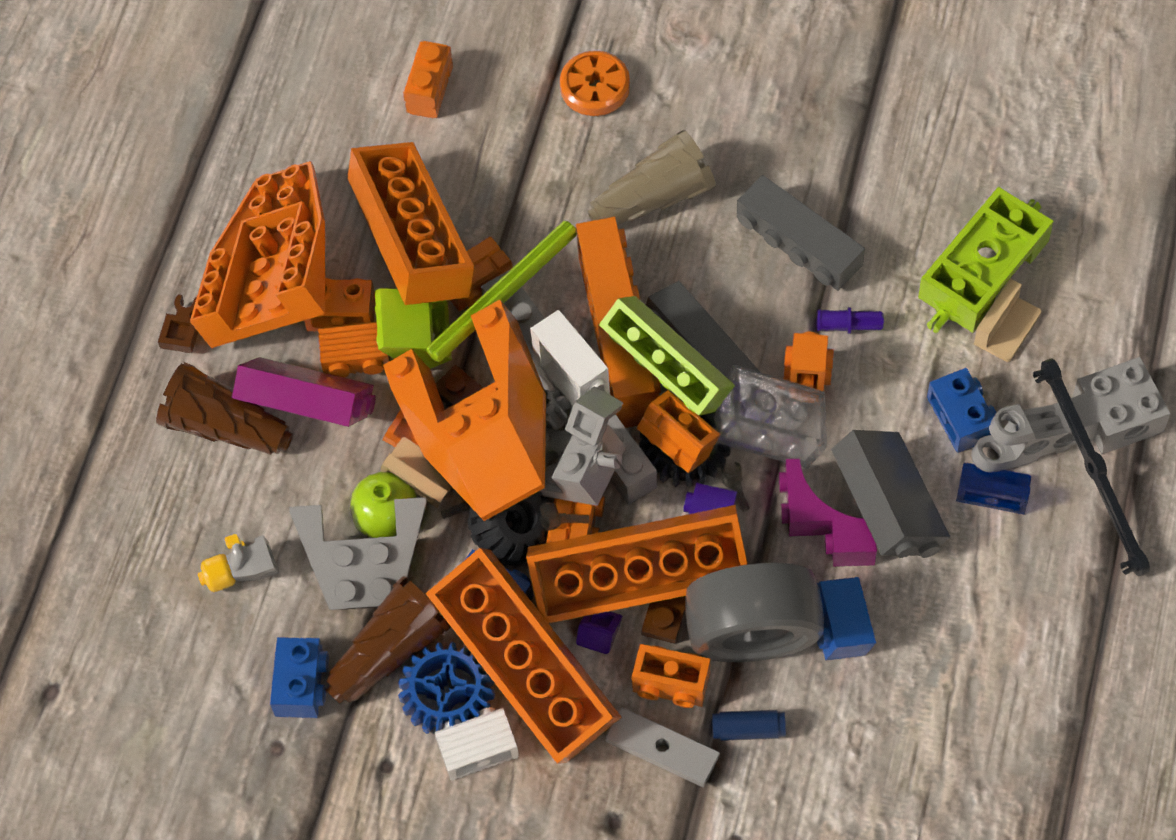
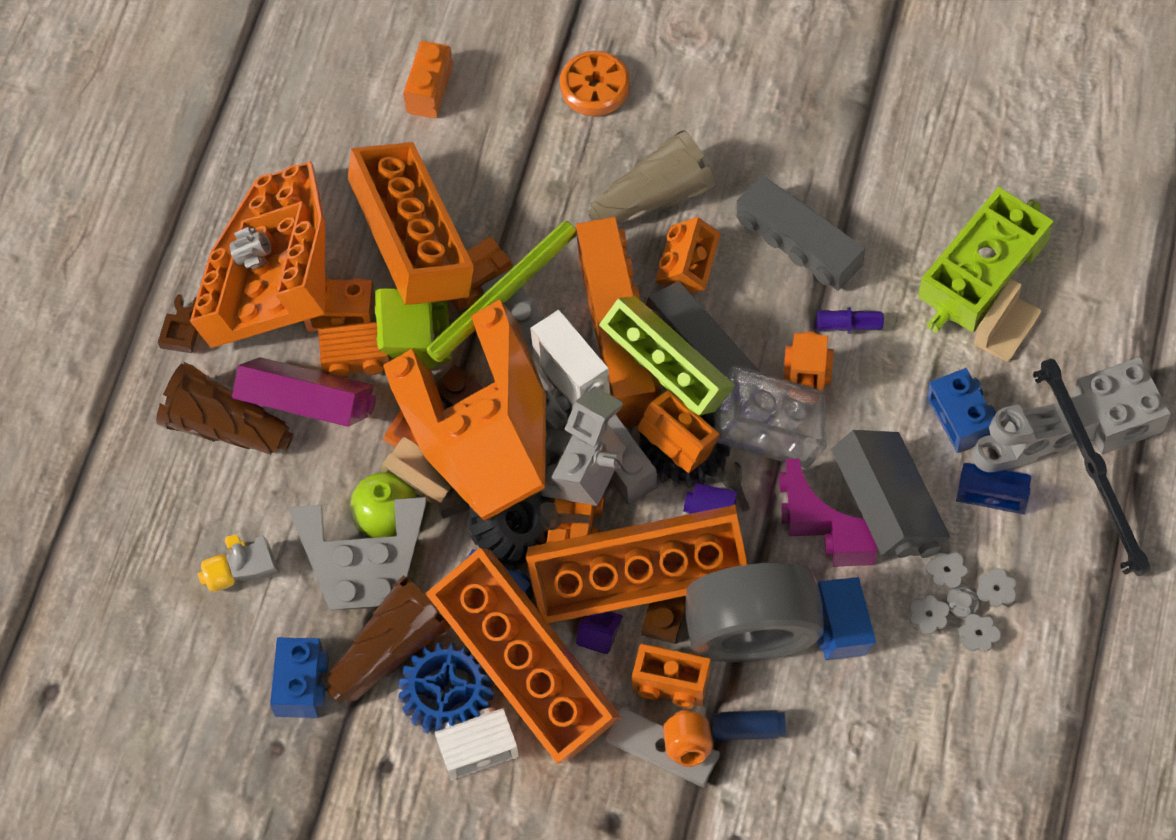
(250, 248): none -> light grey gear
(687, 738): none -> orange head
(688, 255): none -> orange brick
(963, 601): none -> light grey plant

